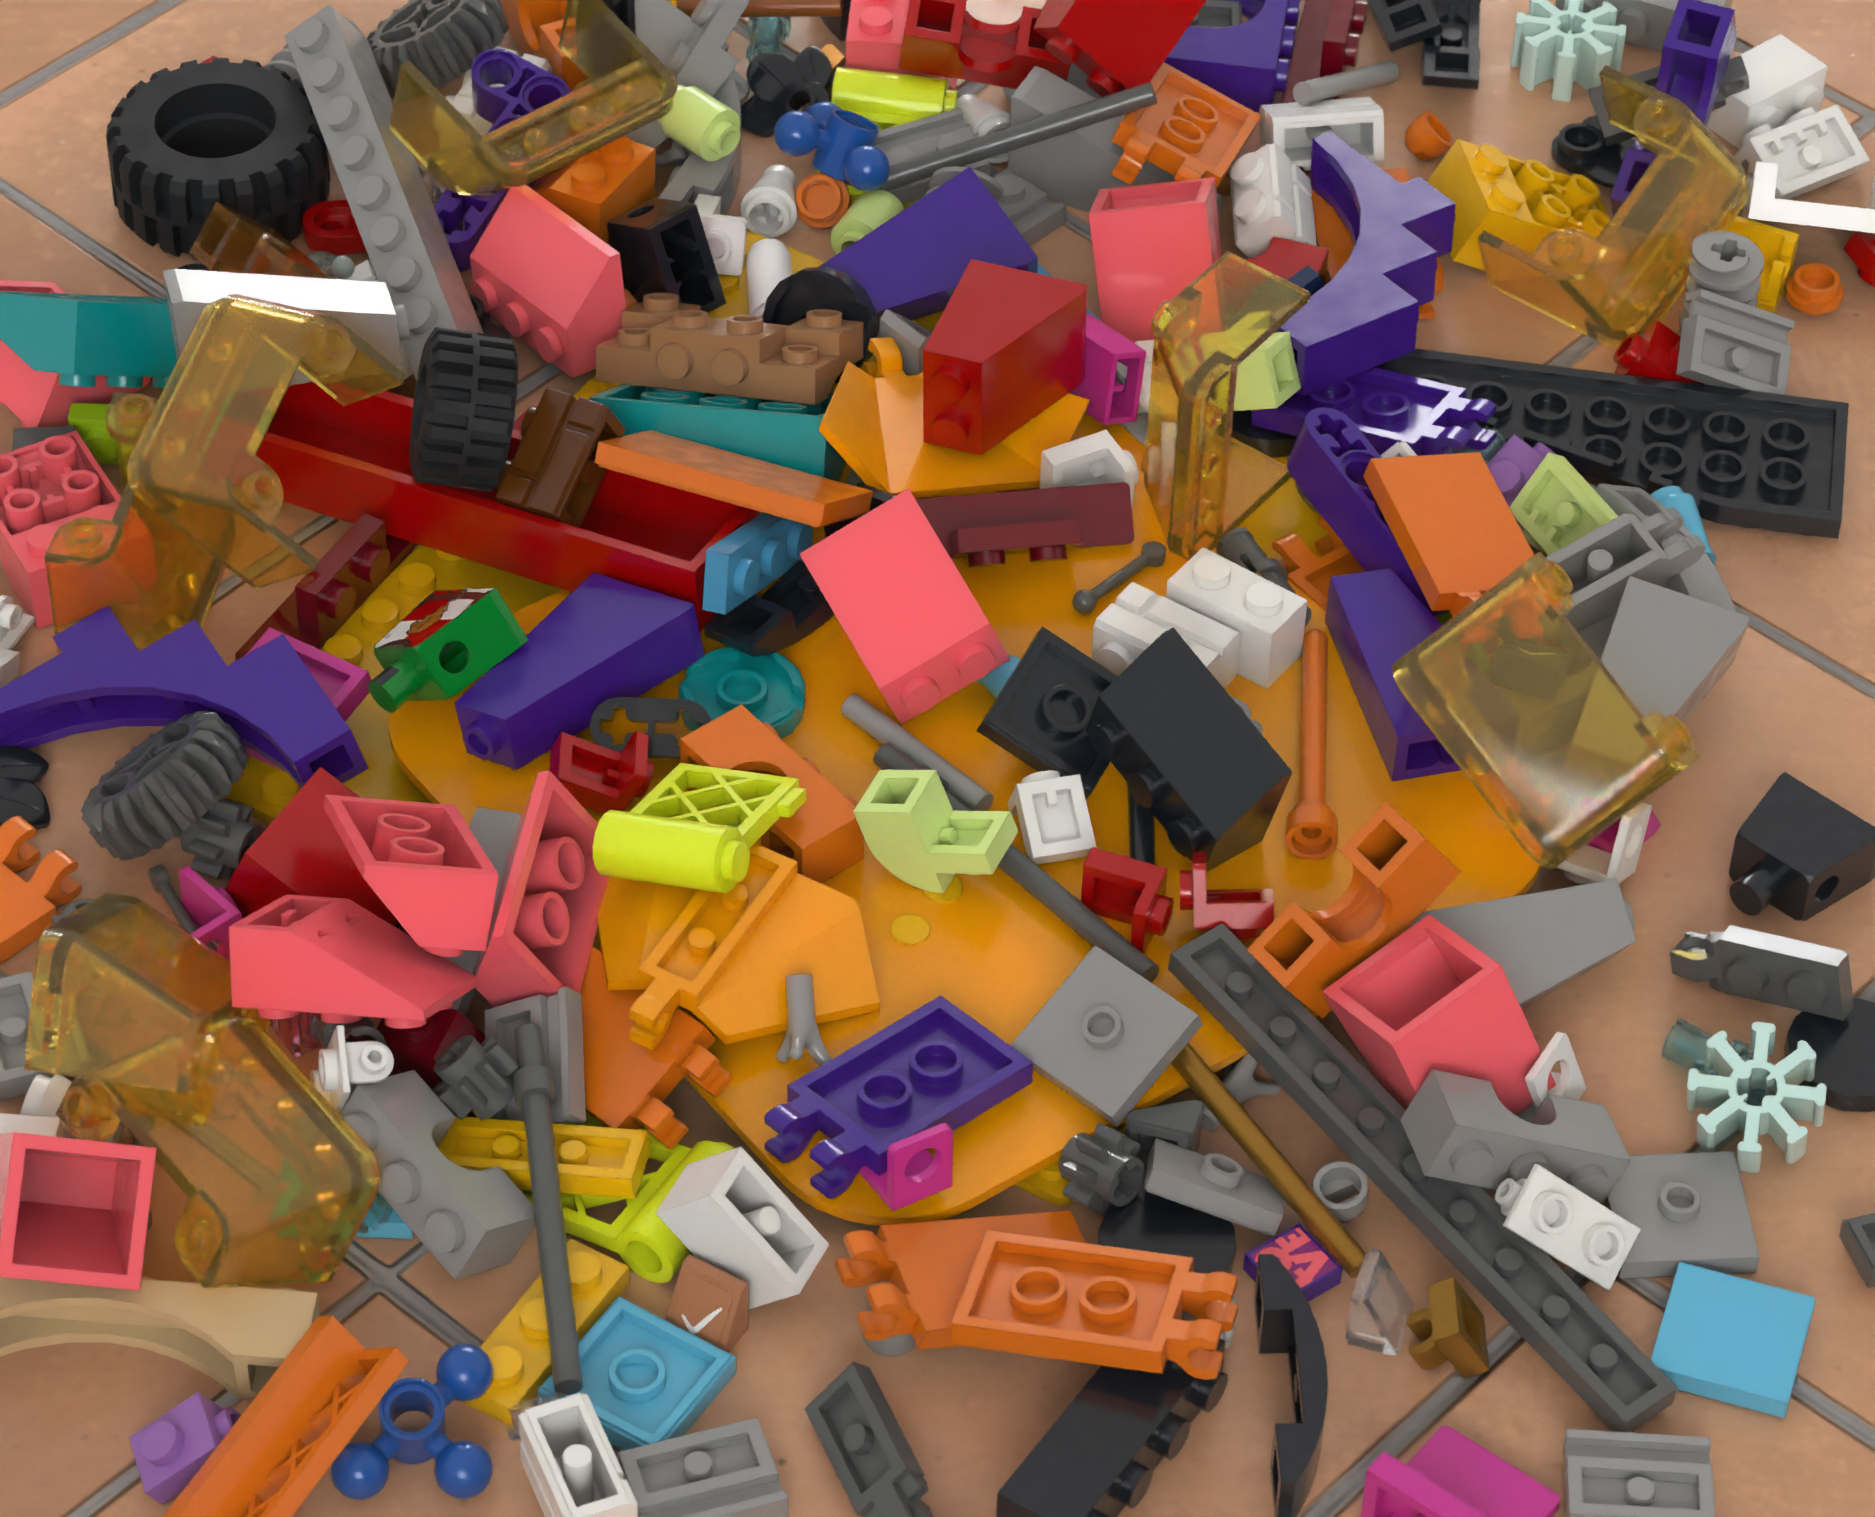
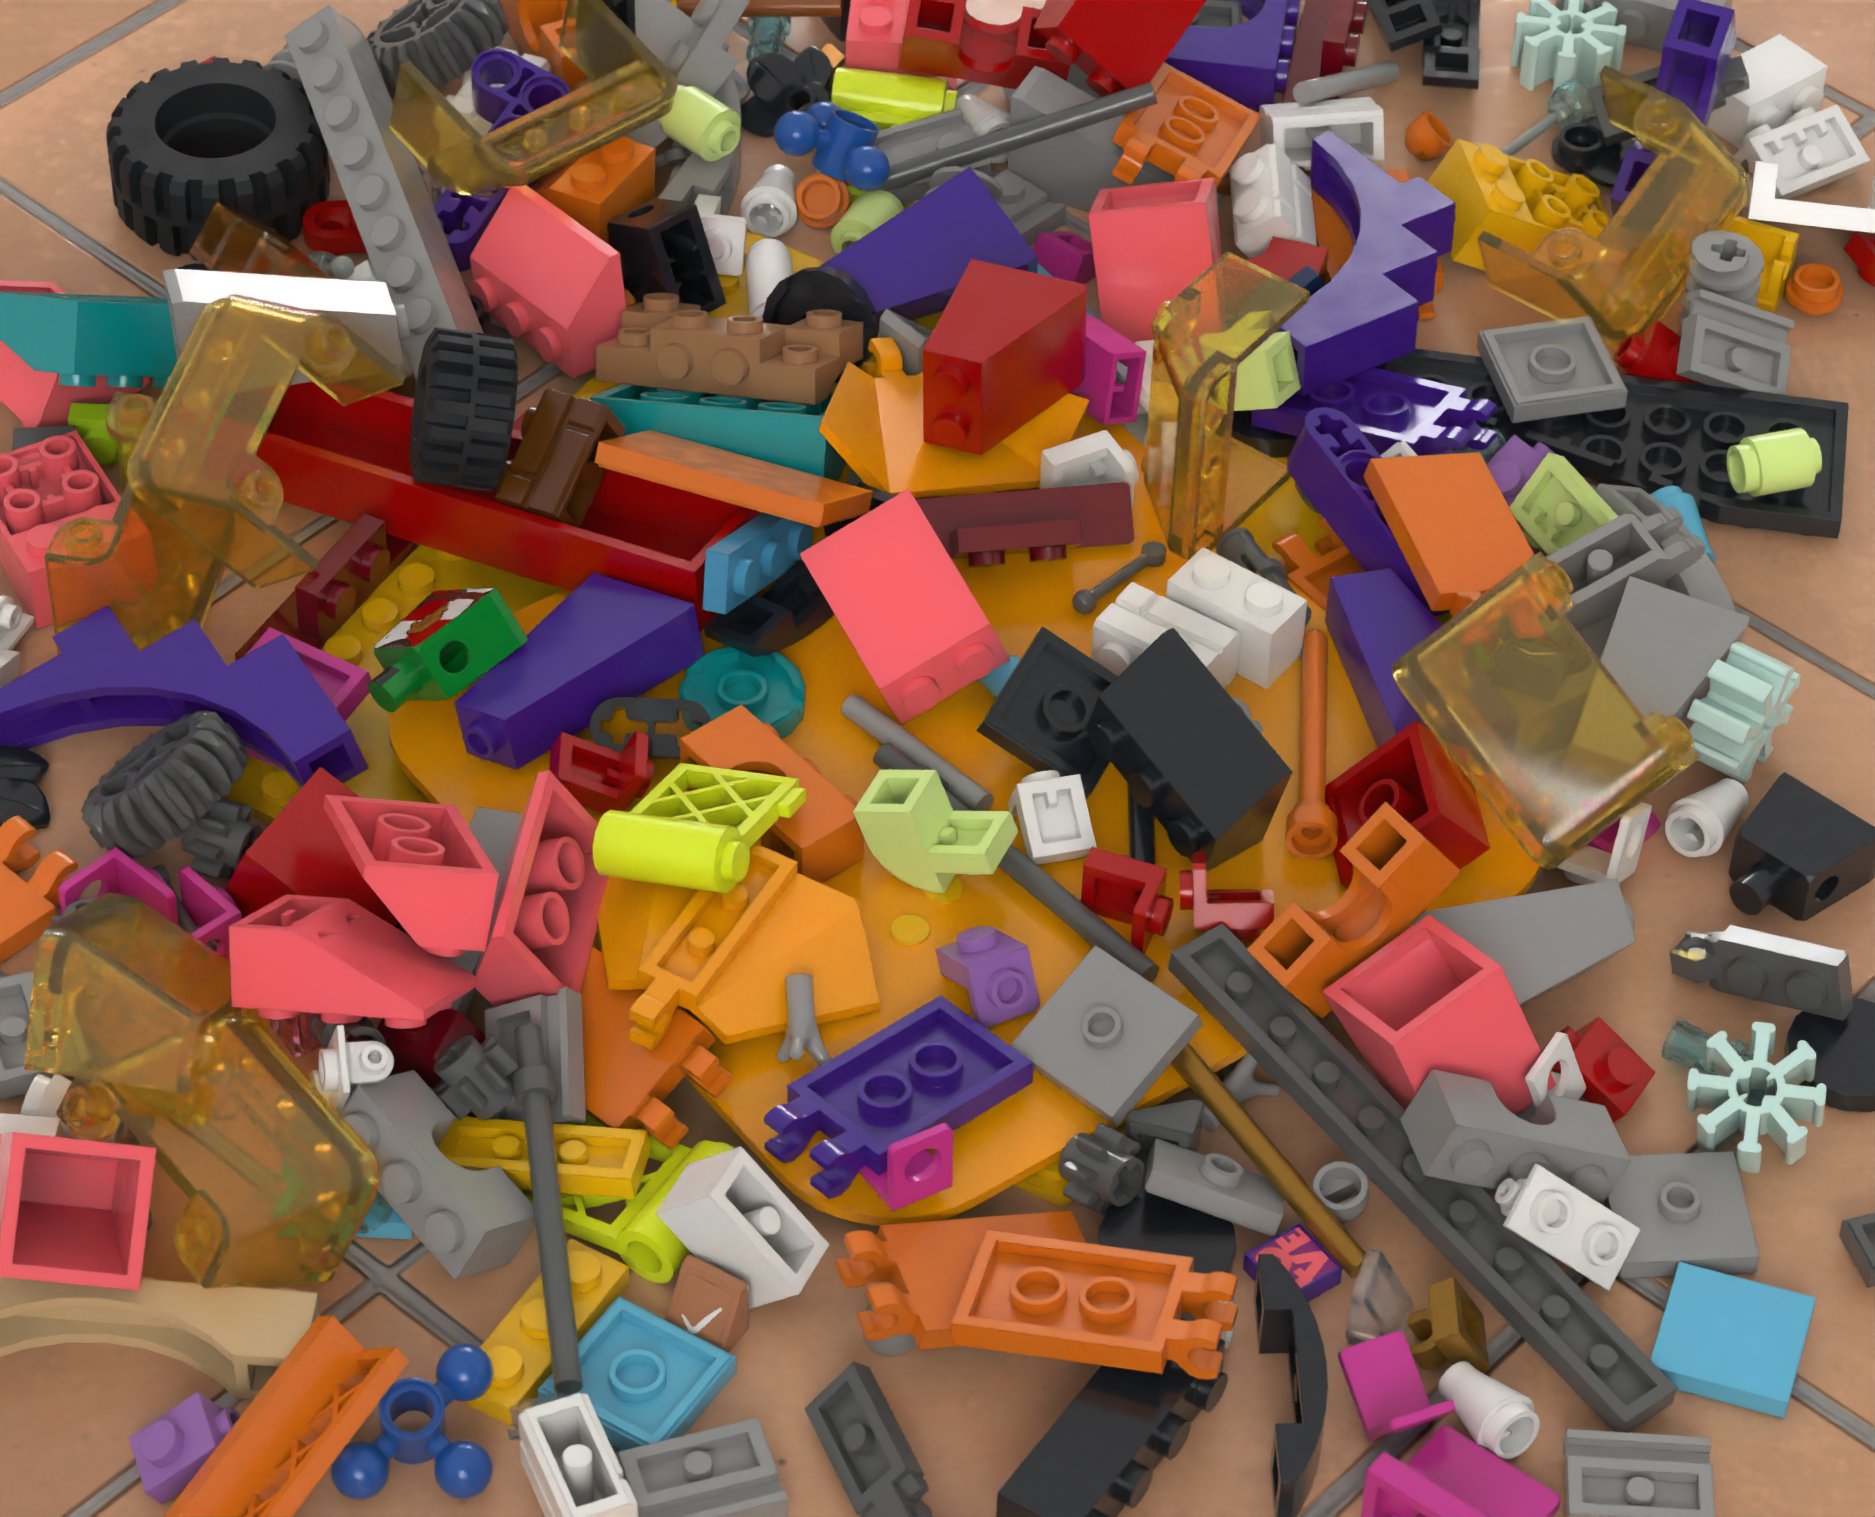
(124, 877): none -> dark pink bracket
(994, 971): none -> medium lavender bracket
(1065, 256): none -> dark pink slope
(1388, 1387): none -> dark pink bracket
(1421, 785): none -> red slope
(1490, 1411): none -> white cone
(1551, 369): none -> light grey tile
(1565, 106): none -> clear light blue hinge
(1608, 1066): none -> red bracket
(1705, 818): none -> white cone
(1742, 710): none -> light aqua gear
(1774, 462): none -> yellowish green brick

